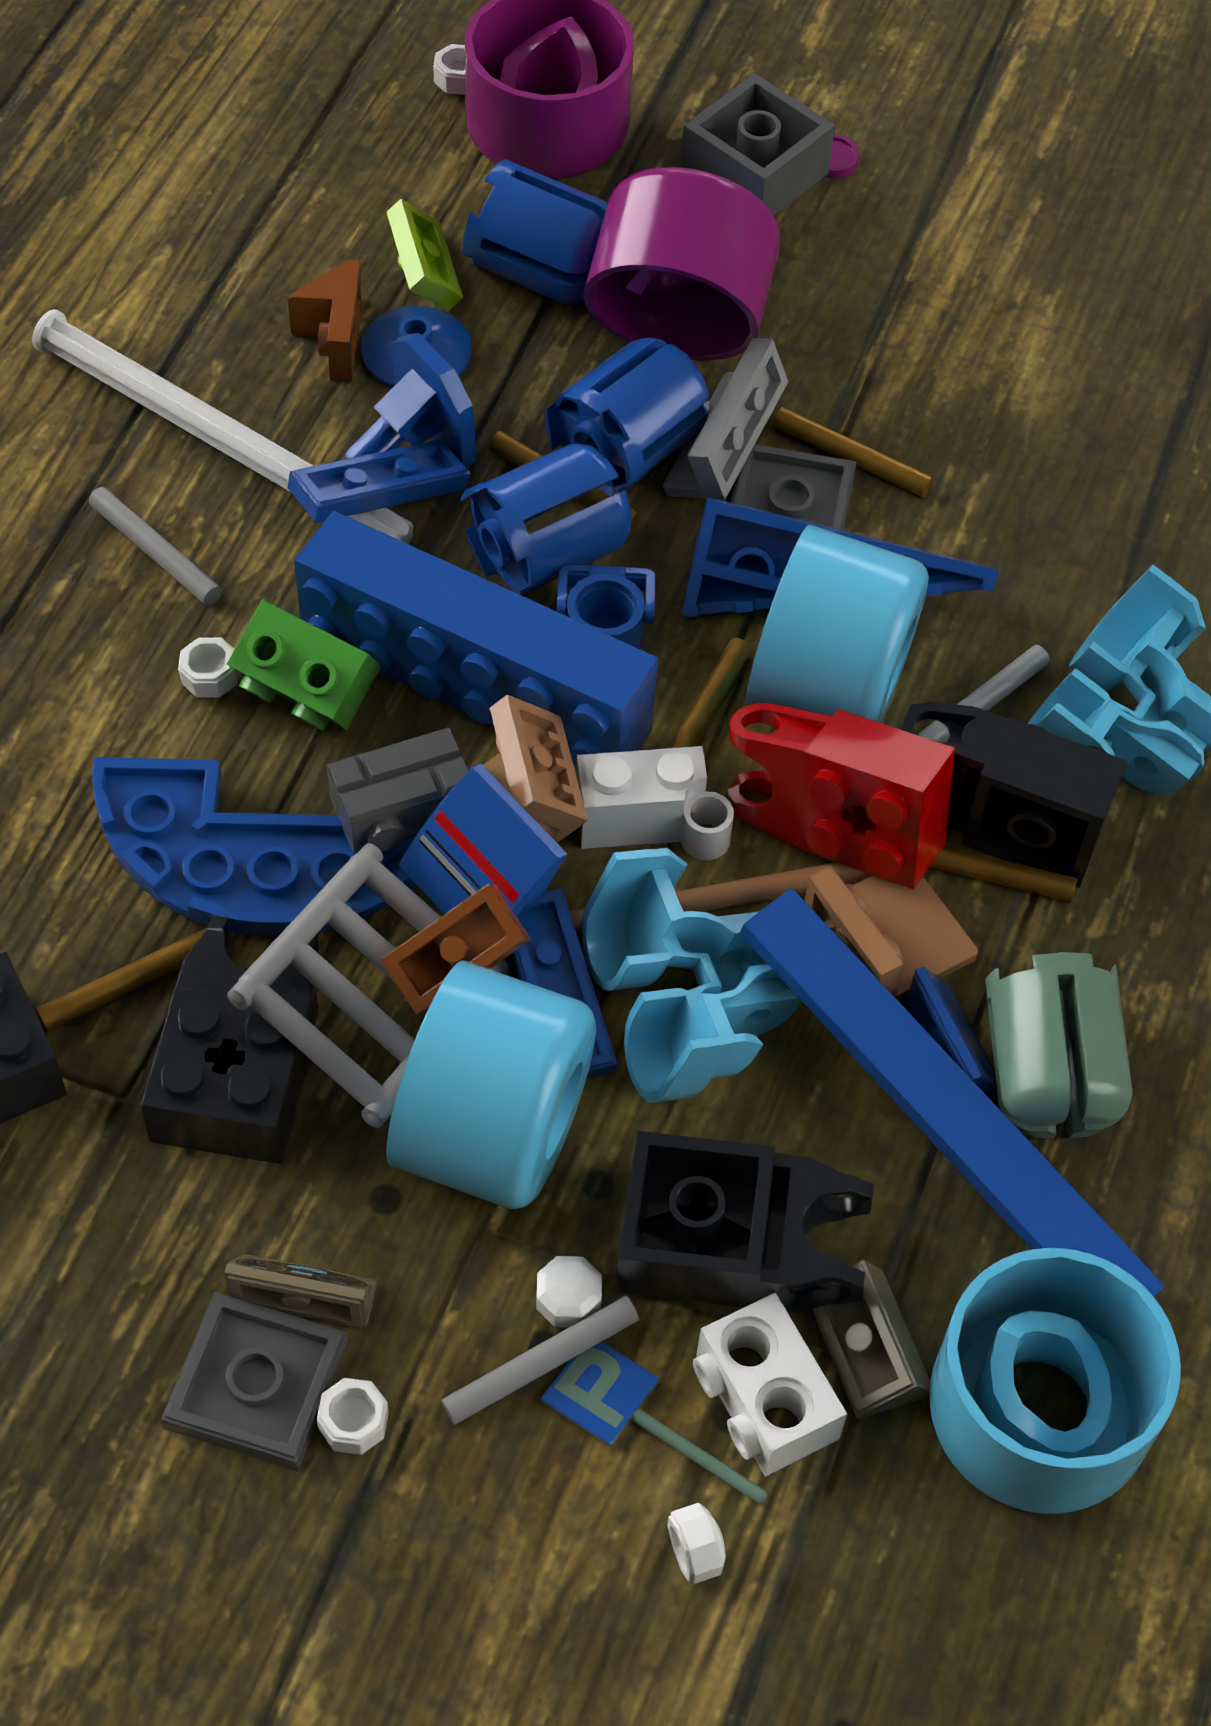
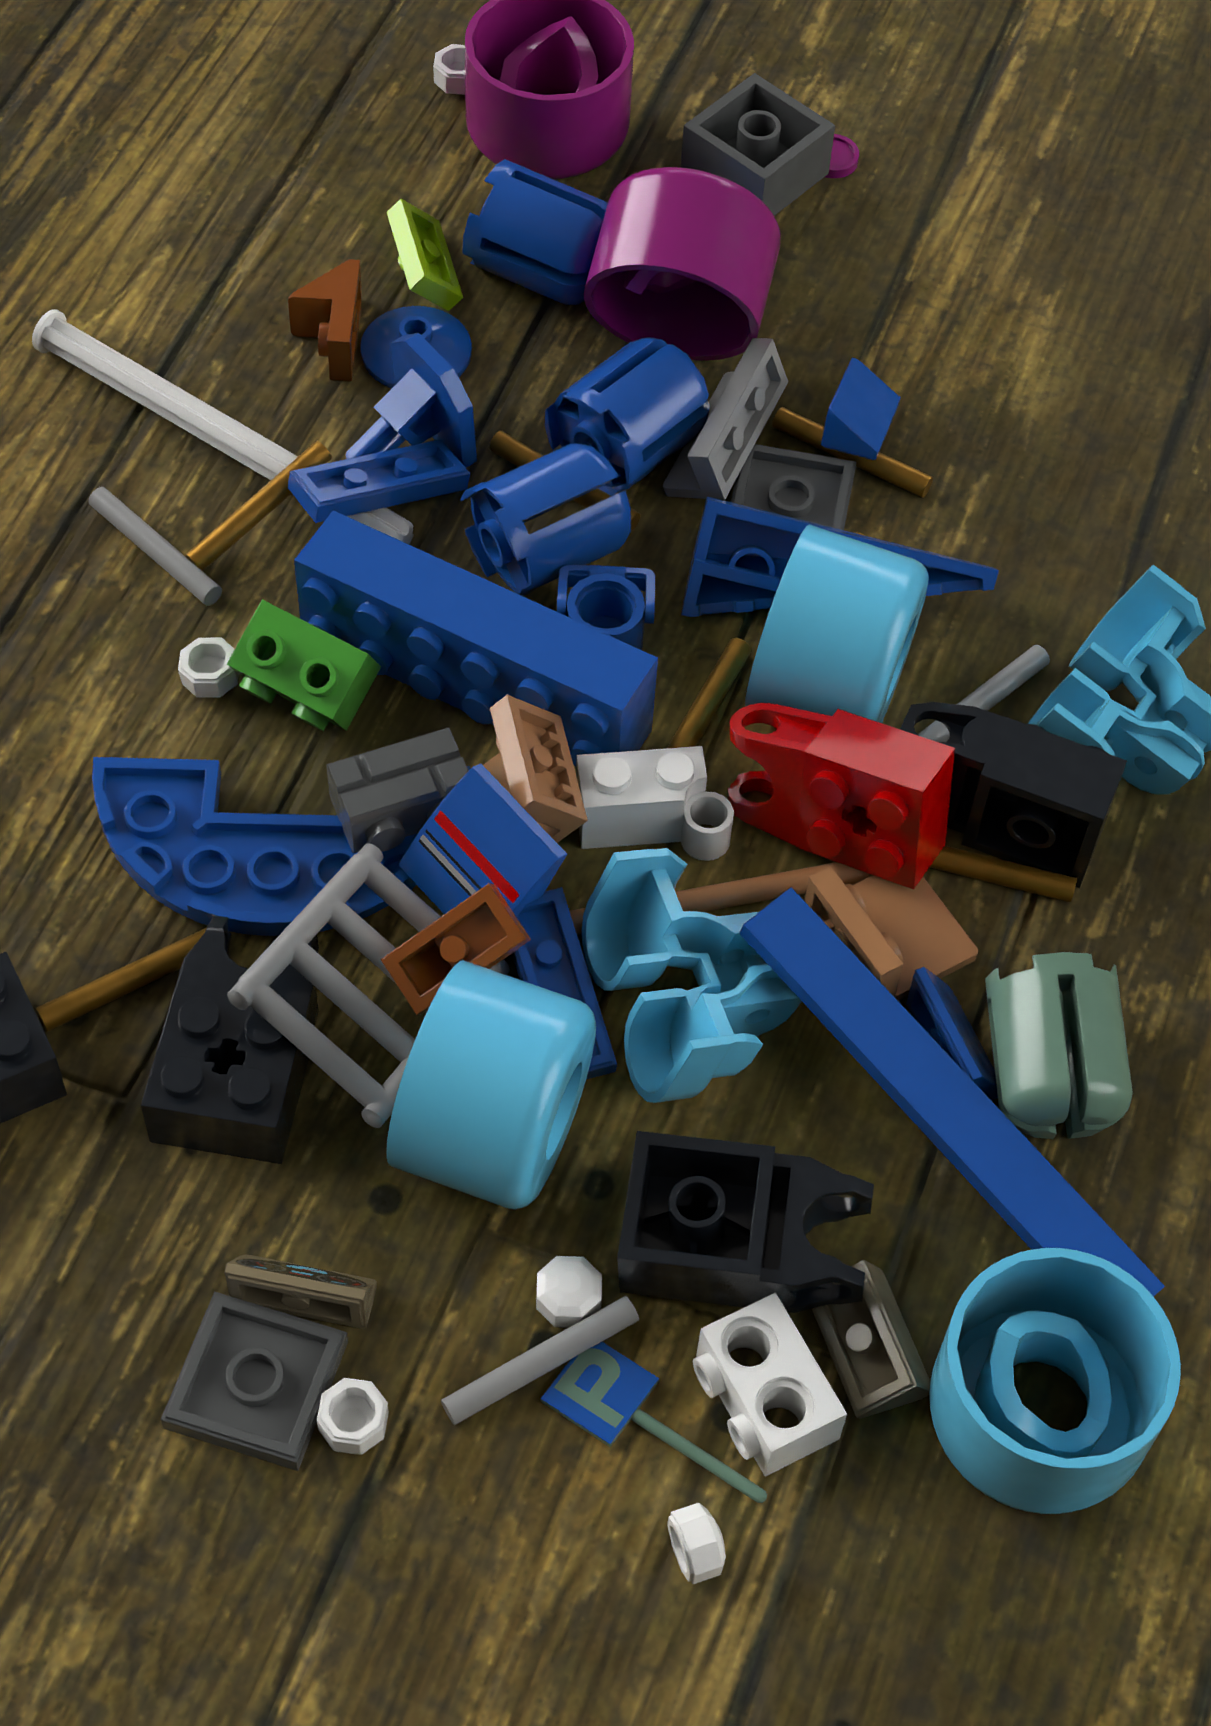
(254, 509): none -> pearl gold bar
(859, 413): none -> blue slope

